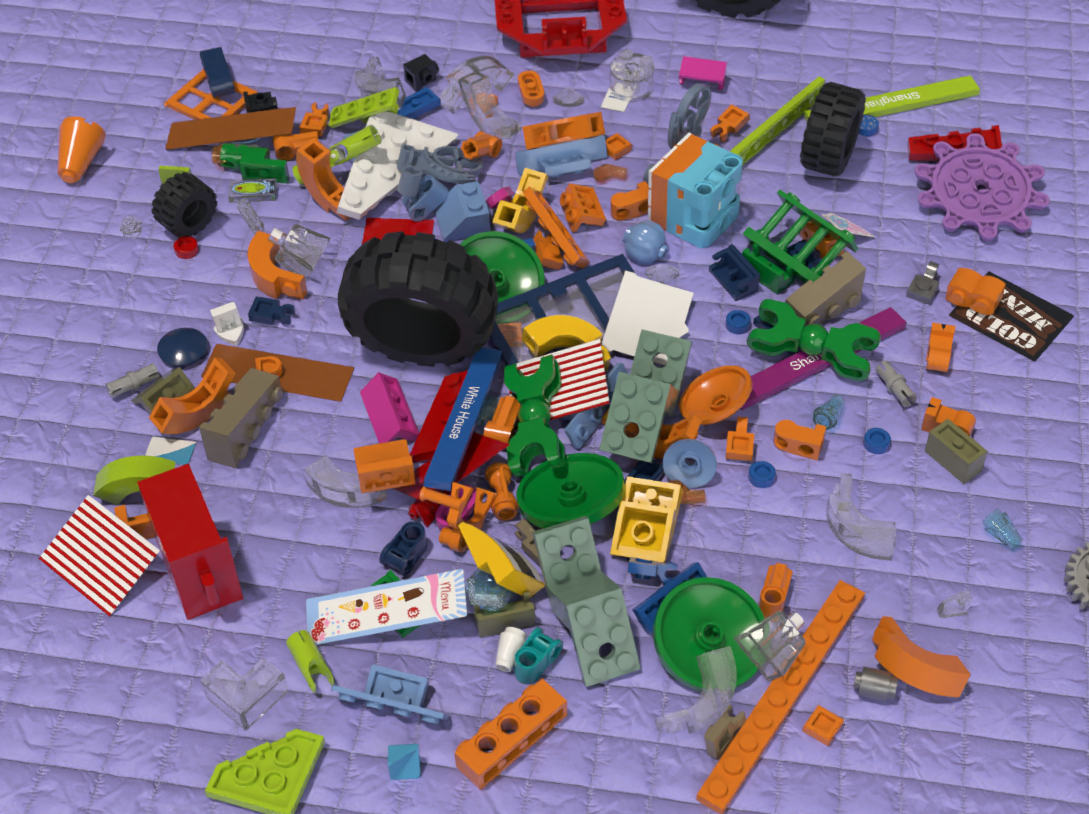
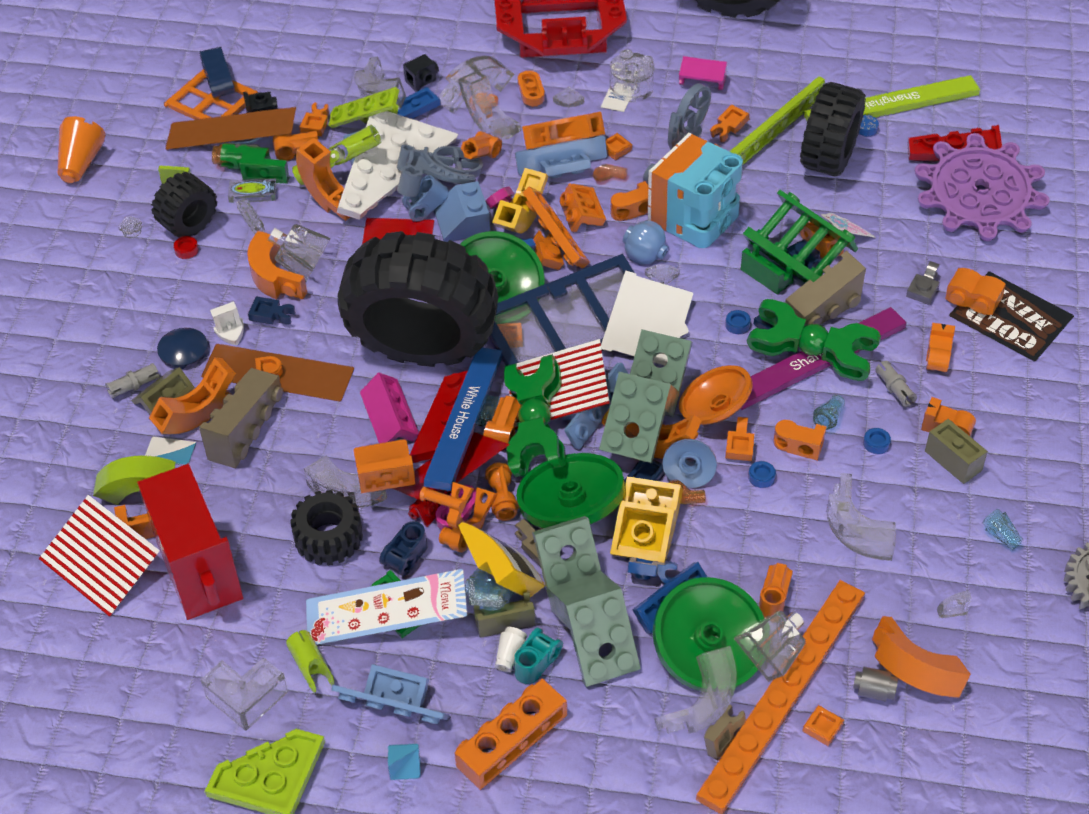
(324, 510): none -> black tyre
(561, 331): yellow arch -> none
(735, 273): dark blue hinge -> none

